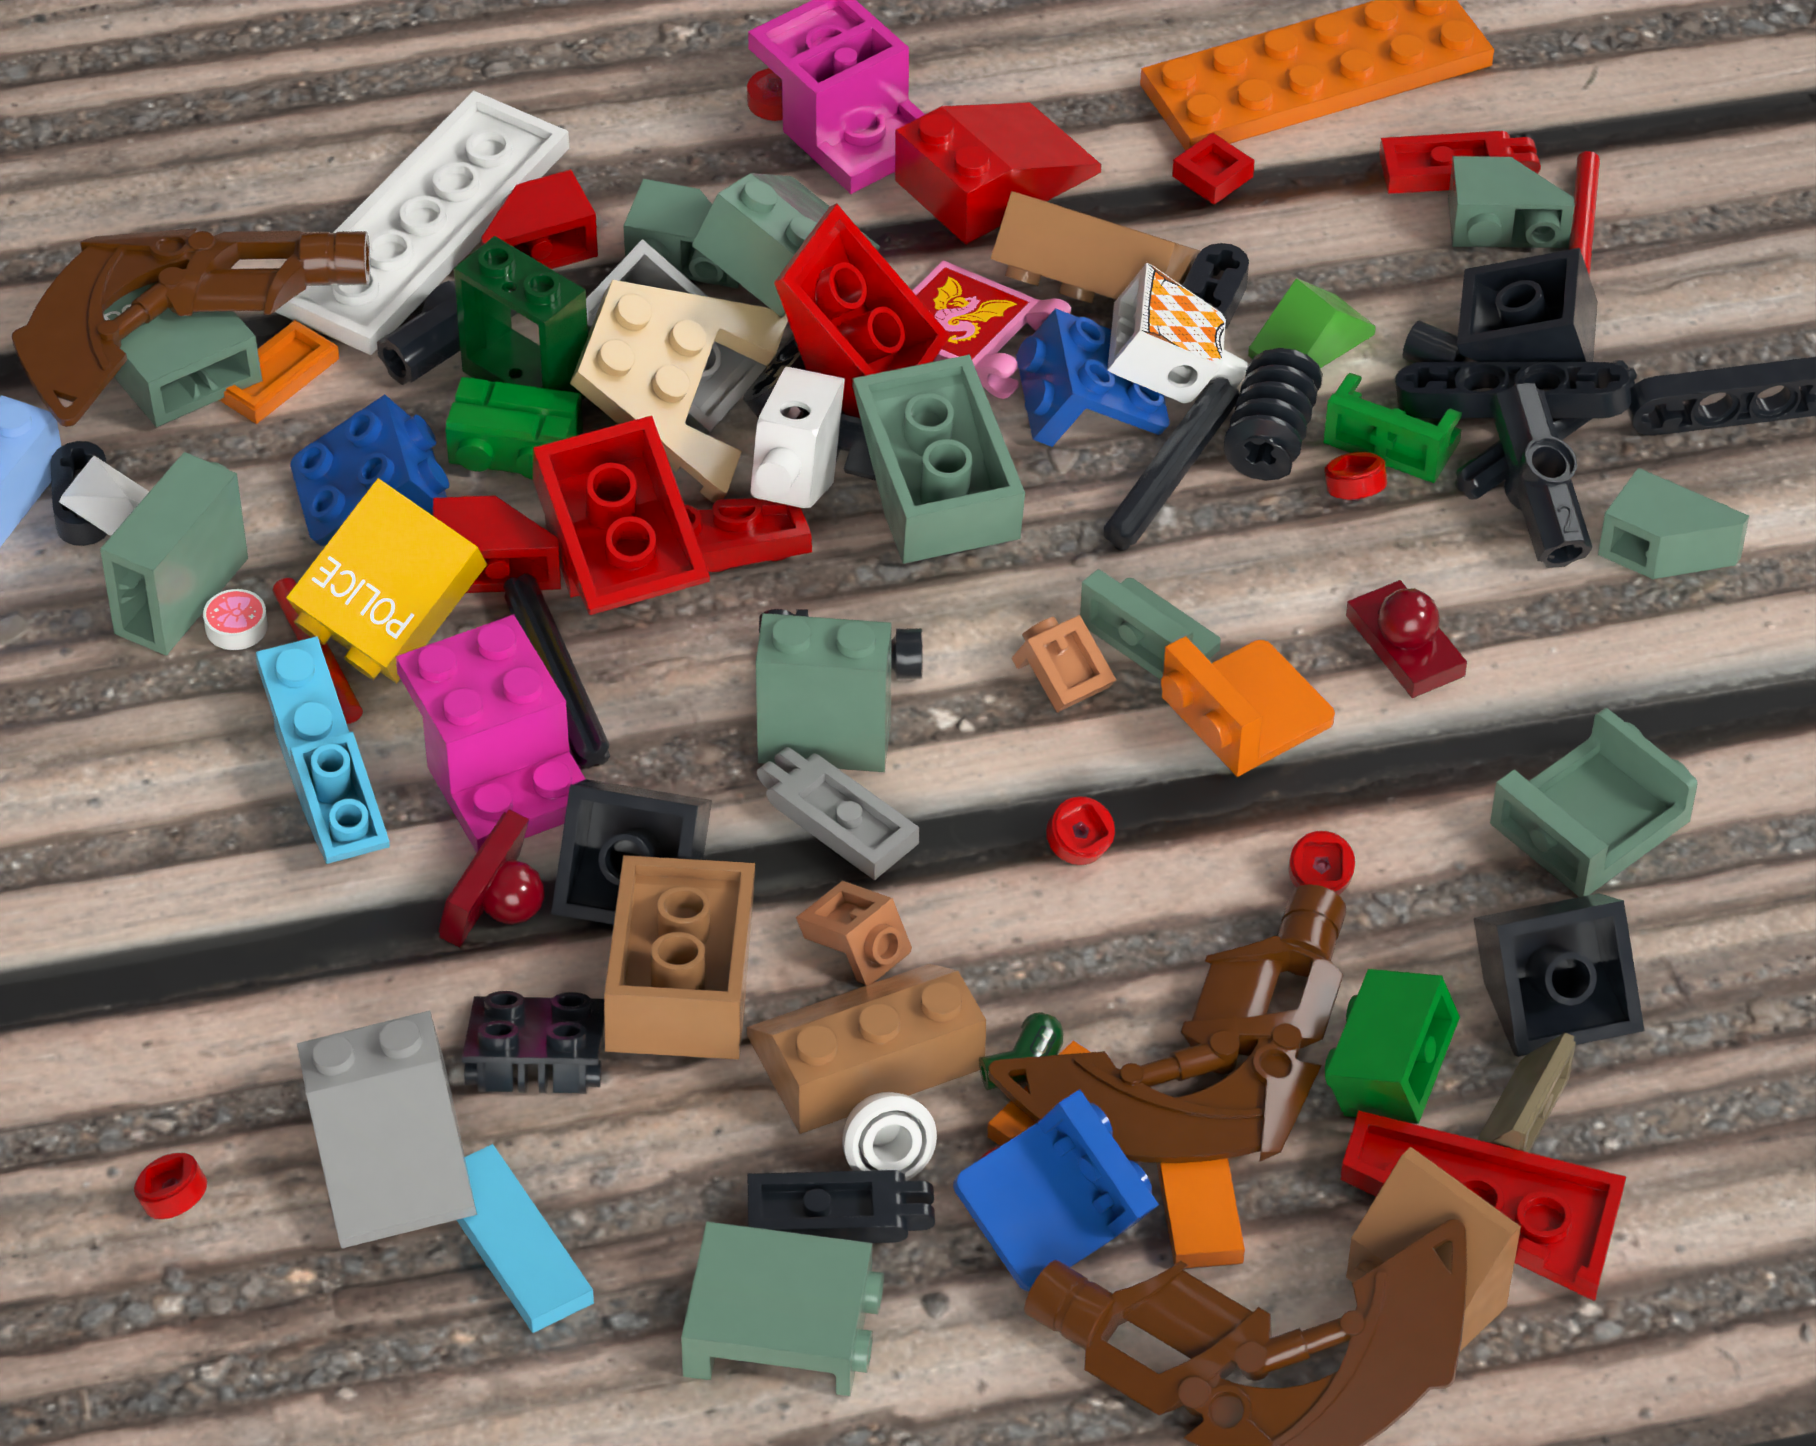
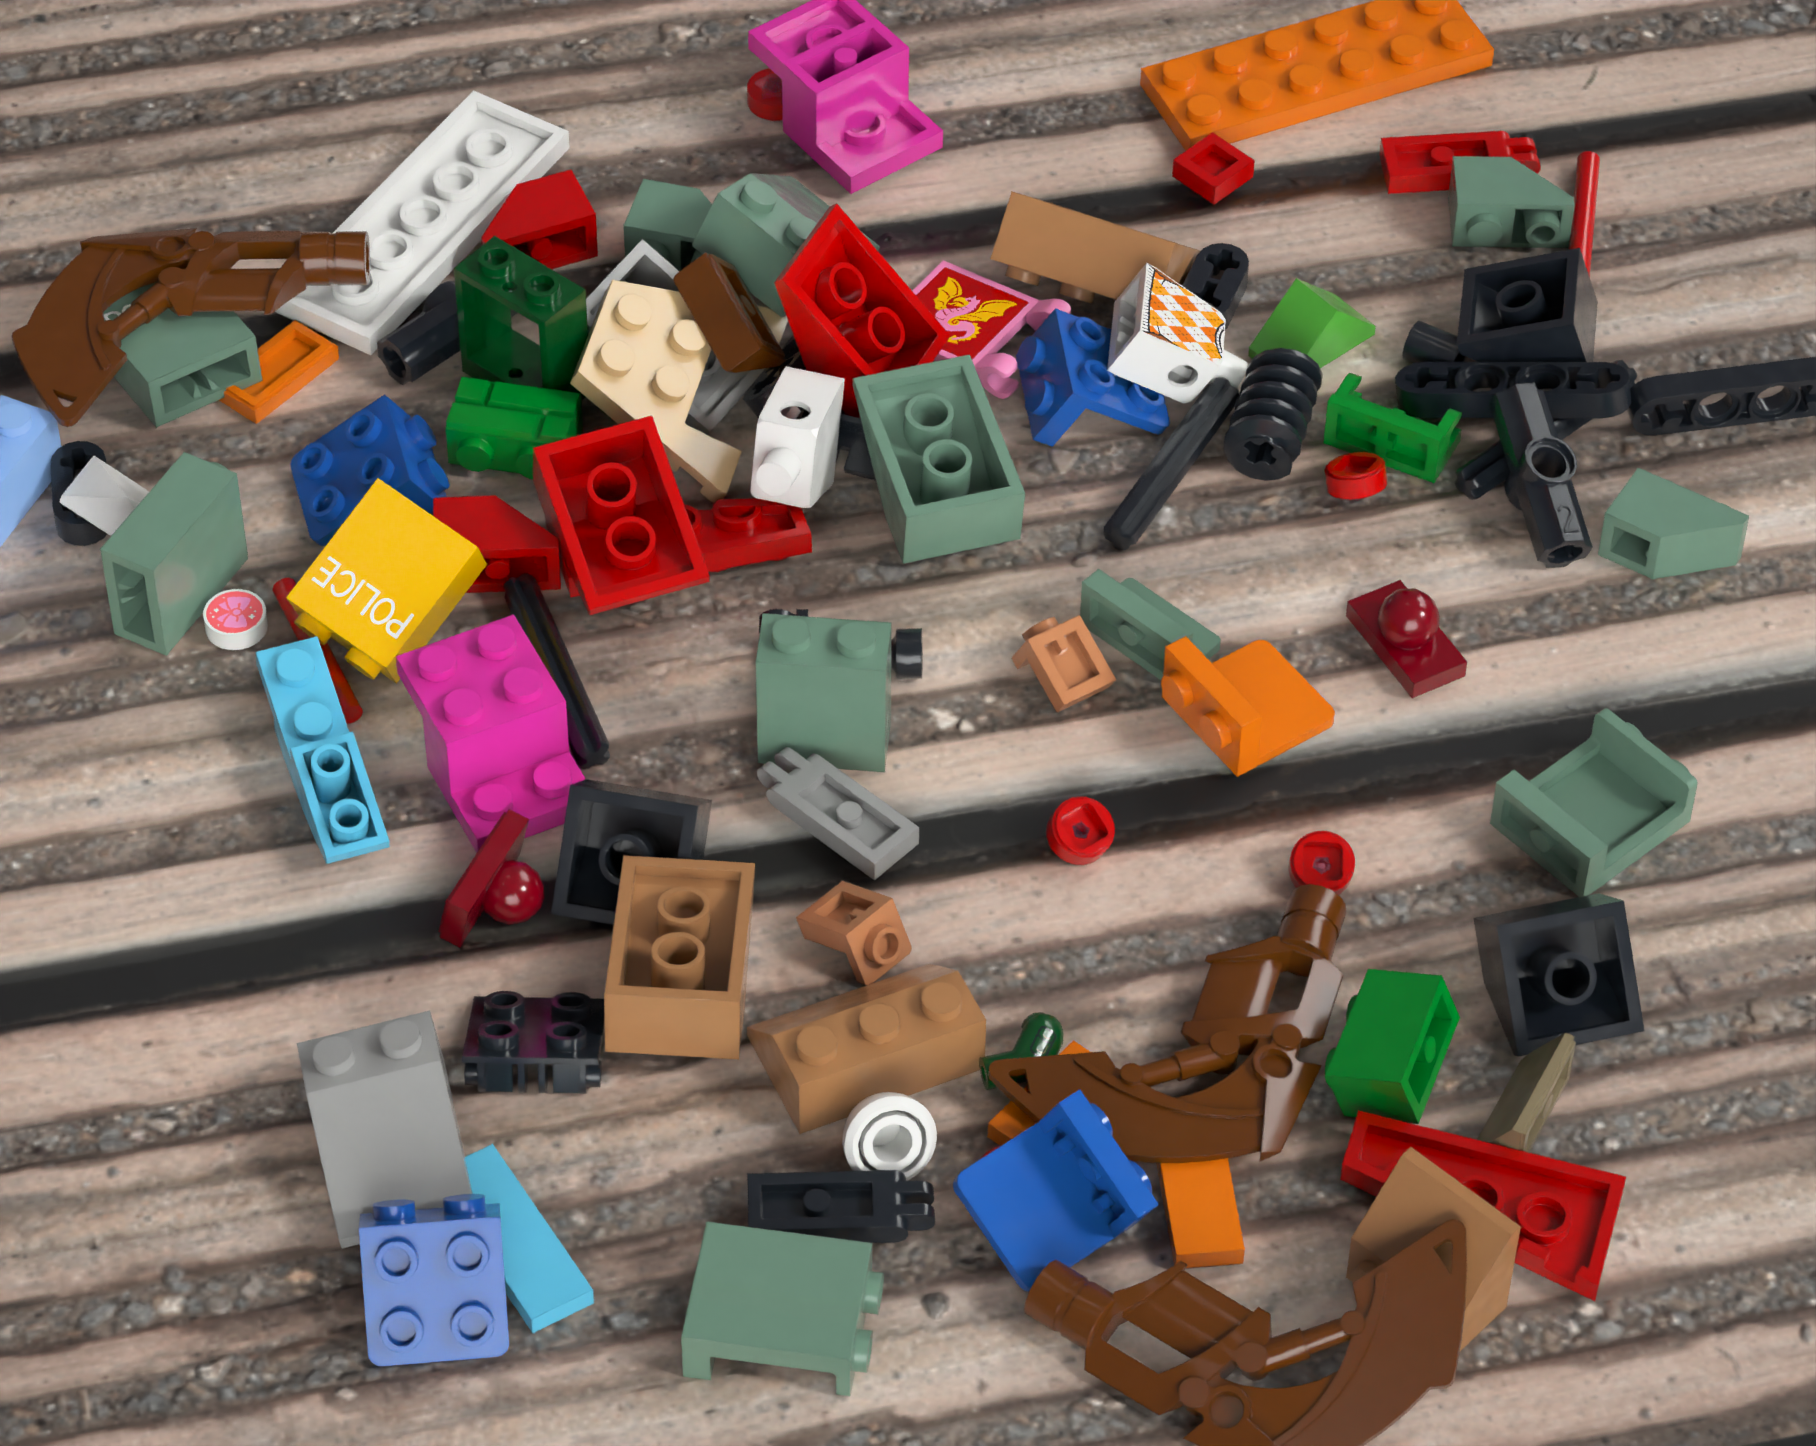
(170, 1185): red tile -> none
(433, 1281): none -> bracket
(728, 315): none -> reddish brown slope
(972, 156): red slope -> none

